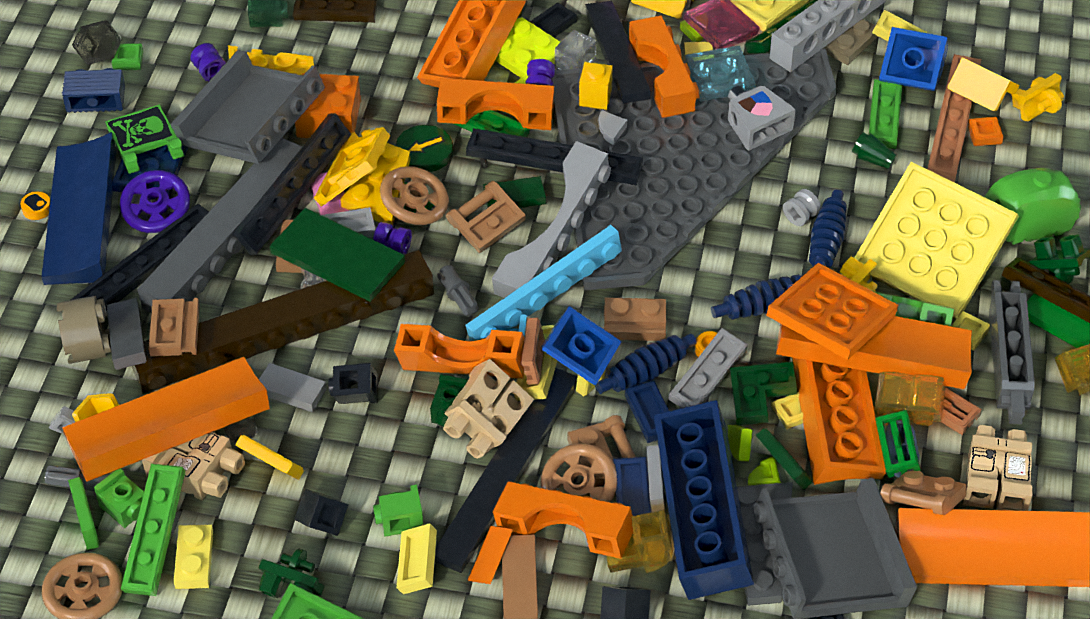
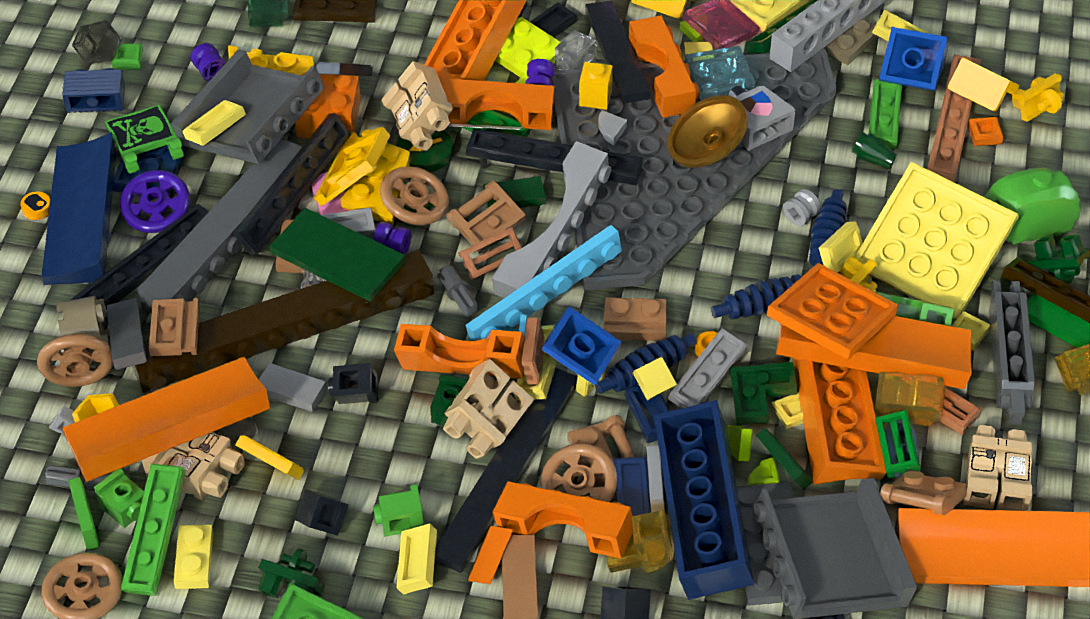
(76, 361): none -> medium nougat plate
(214, 122): none -> light yellow tile
(344, 69): none -> black tile
(418, 105): none -> tan hips
(470, 263): none -> nougat tile
(485, 126): none -> white sticker
(654, 378): none -> light yellow tile
(707, 131): none -> pearl gold dish
(841, 246): none -> light yellow tile

